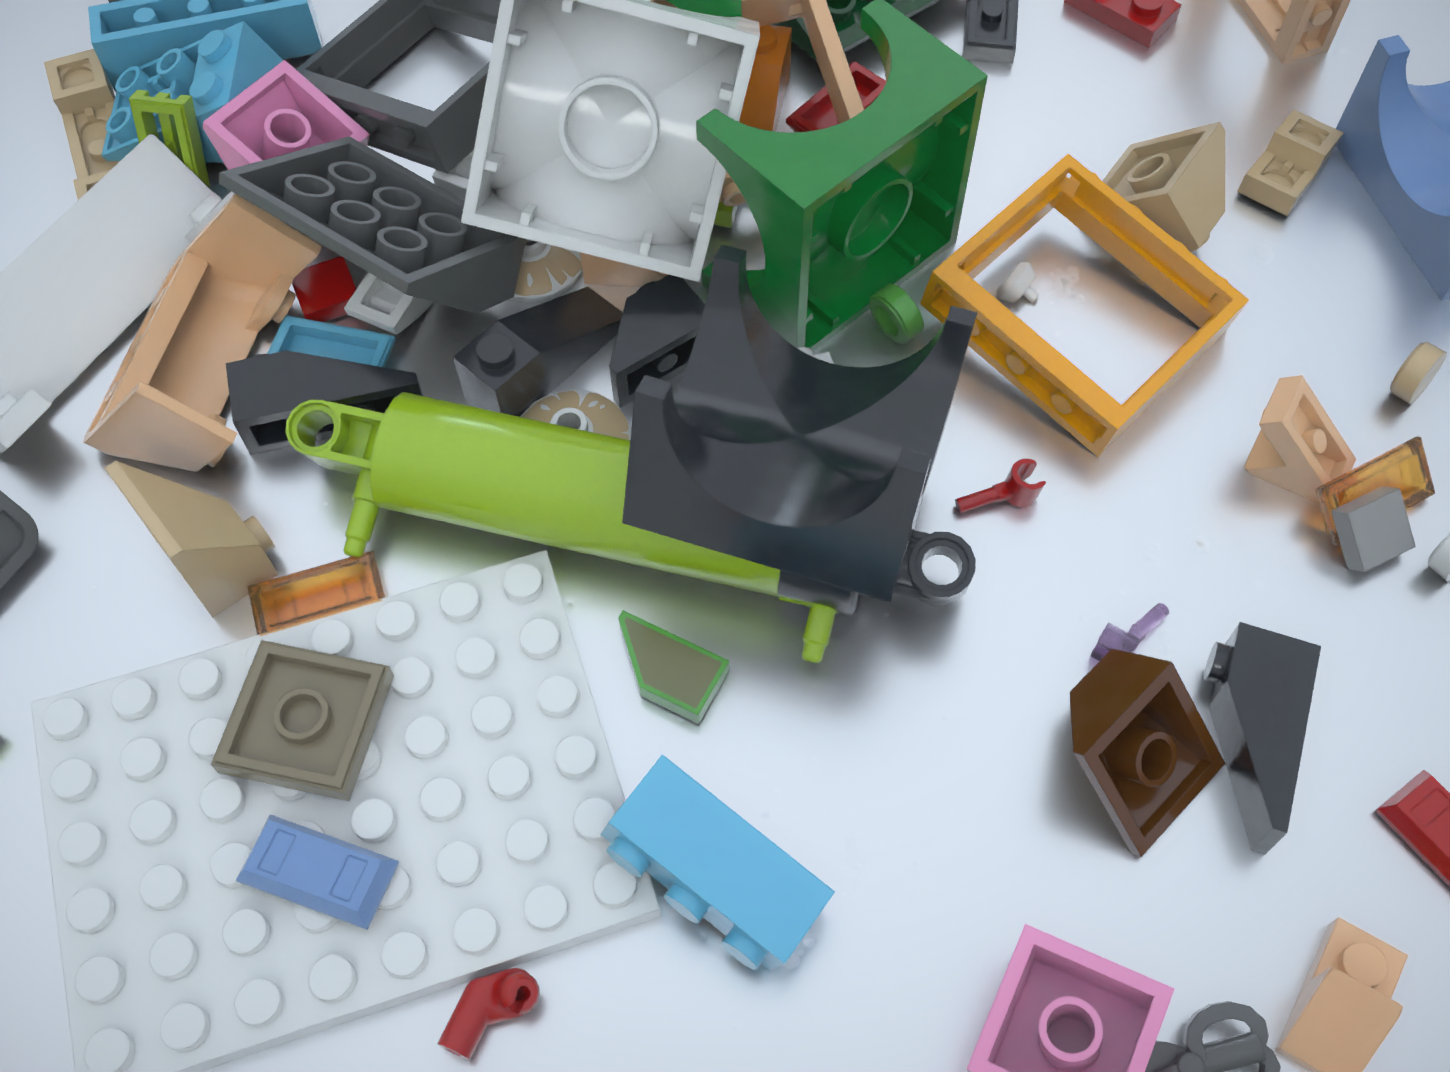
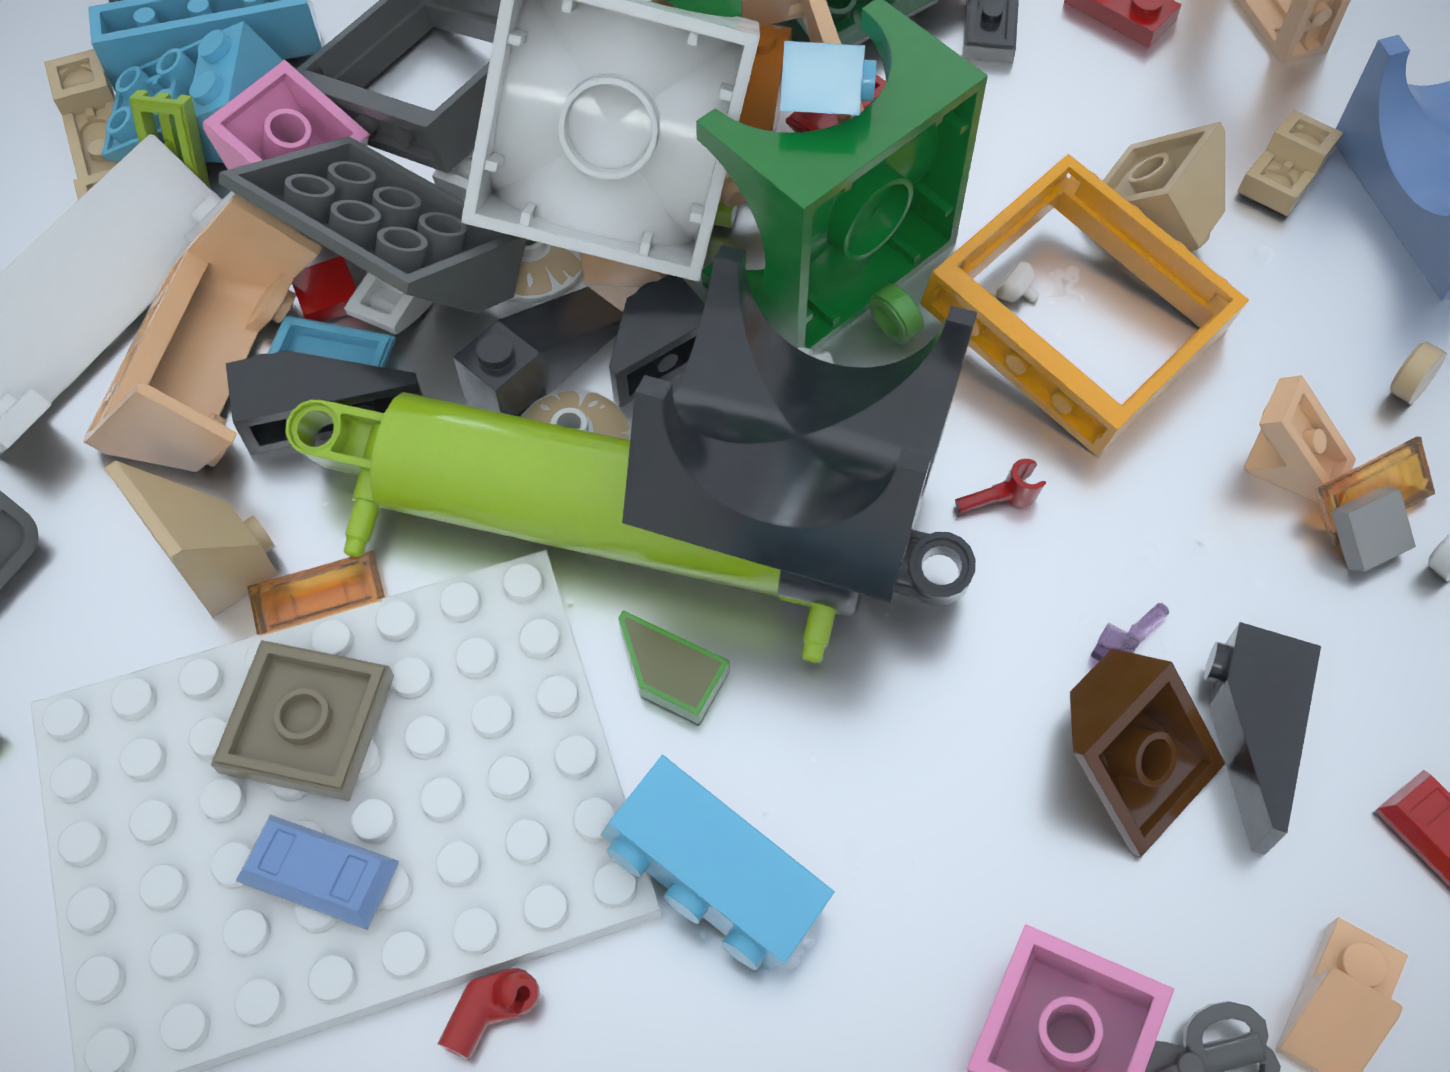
(826, 78): none -> medium azure brick

